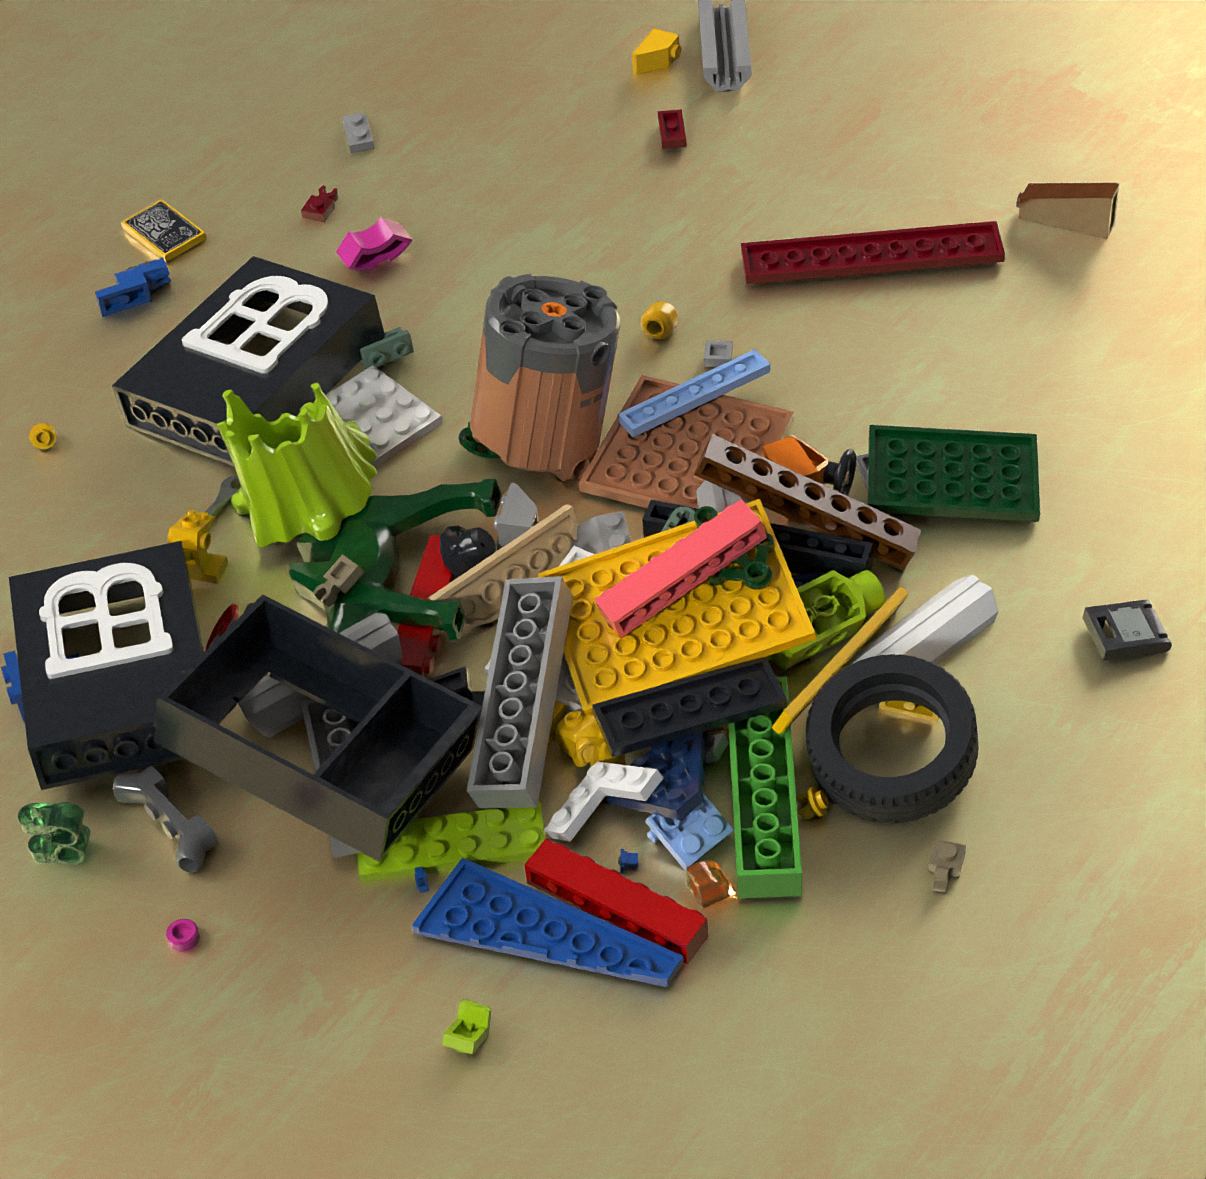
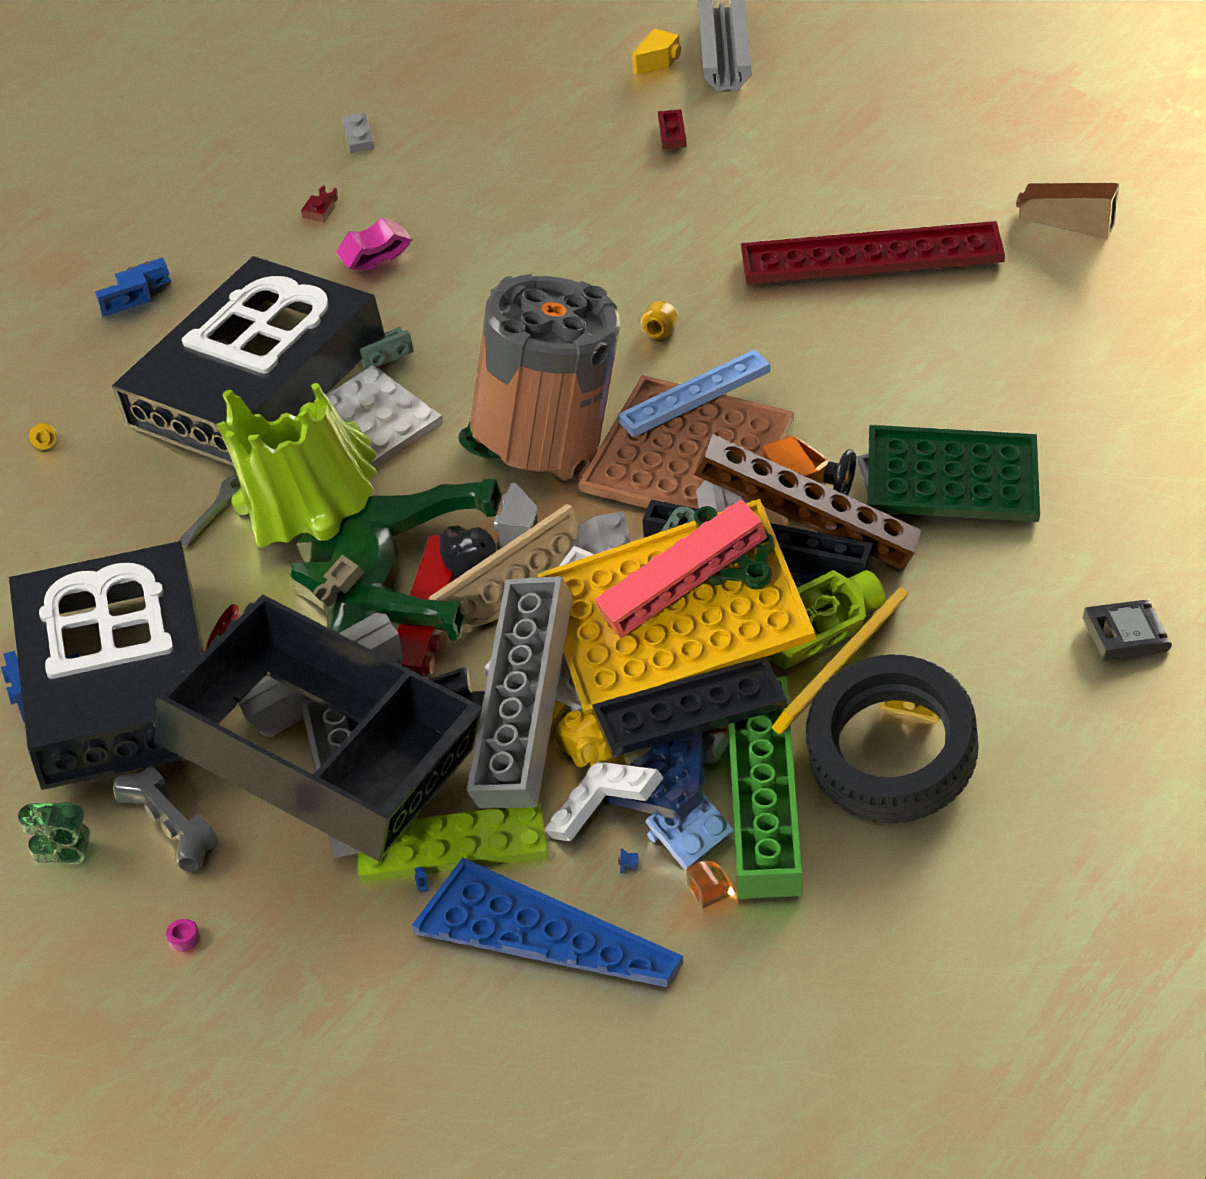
(164, 230): tile -> none
(195, 539): yellow tile -> none
(469, 1028): lime bracket -> none
(616, 899): red brick -> none
(717, 353): light grey plate -> none
(814, 802): yellow plate -> none
(939, 624): white piece -> none
(945, 861): dark tan plate -> none

